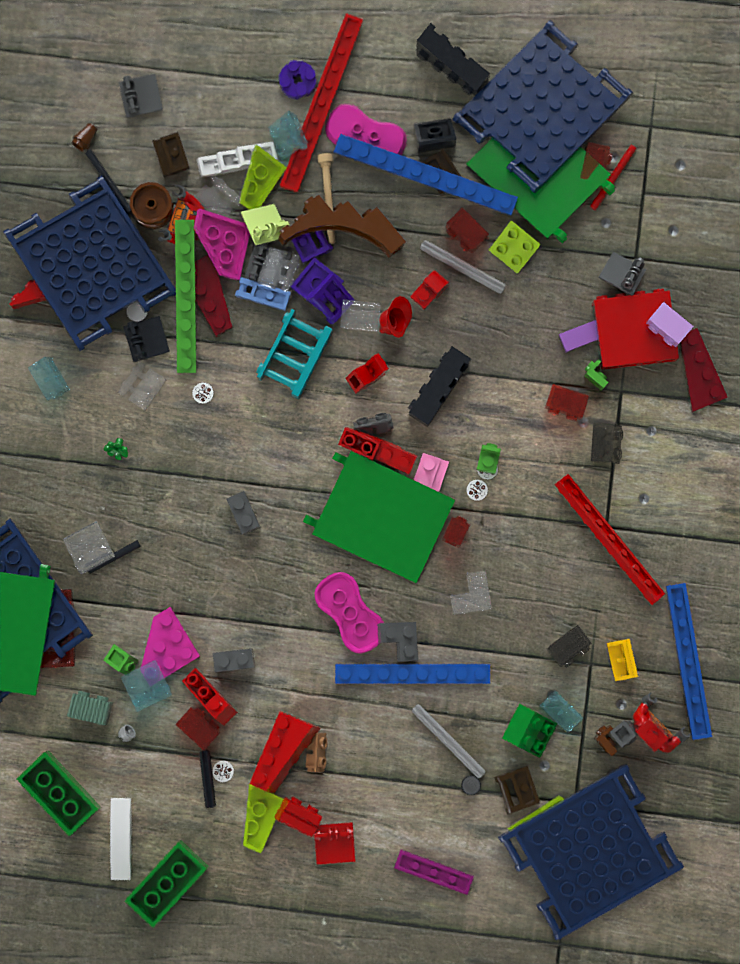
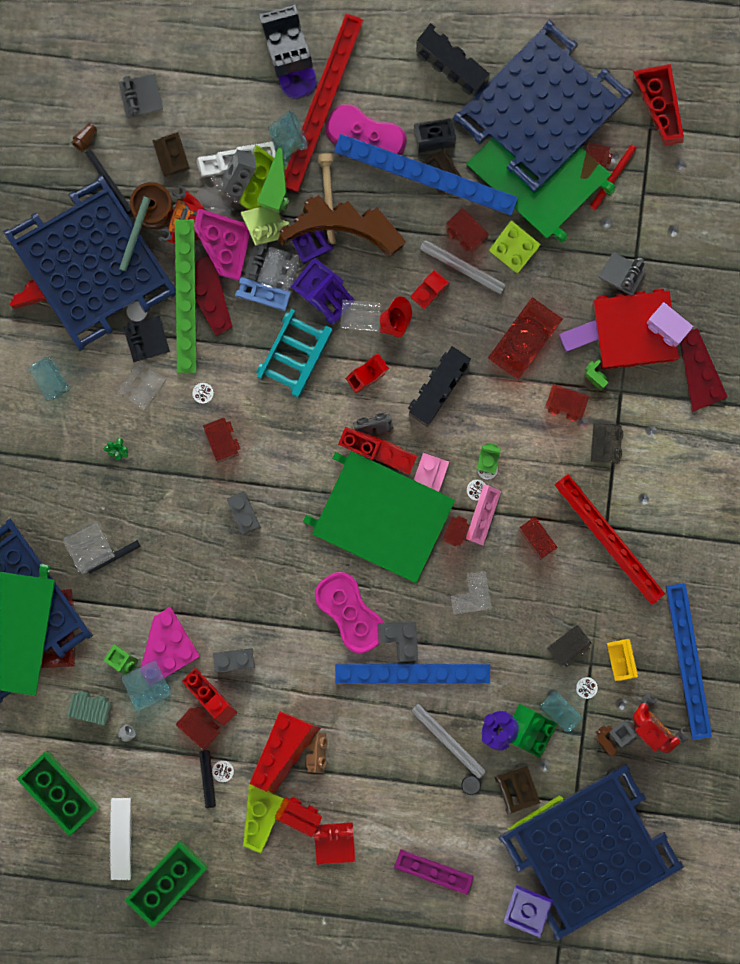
(135, 233): none -> sand green bar
(221, 439): none -> clear red brick
(239, 173): none -> dark grey brick
(274, 191): none -> bright green slope
(286, 41): none -> black plate
(483, 515): none -> bright pink plate
(493, 723): none -> dark purple plate
(525, 338): none -> clear red slope
(528, 911): none -> plate
(537, 538): none -> clear red brick
(586, 687): none -> white sticker
(660, 98): none -> red wedge

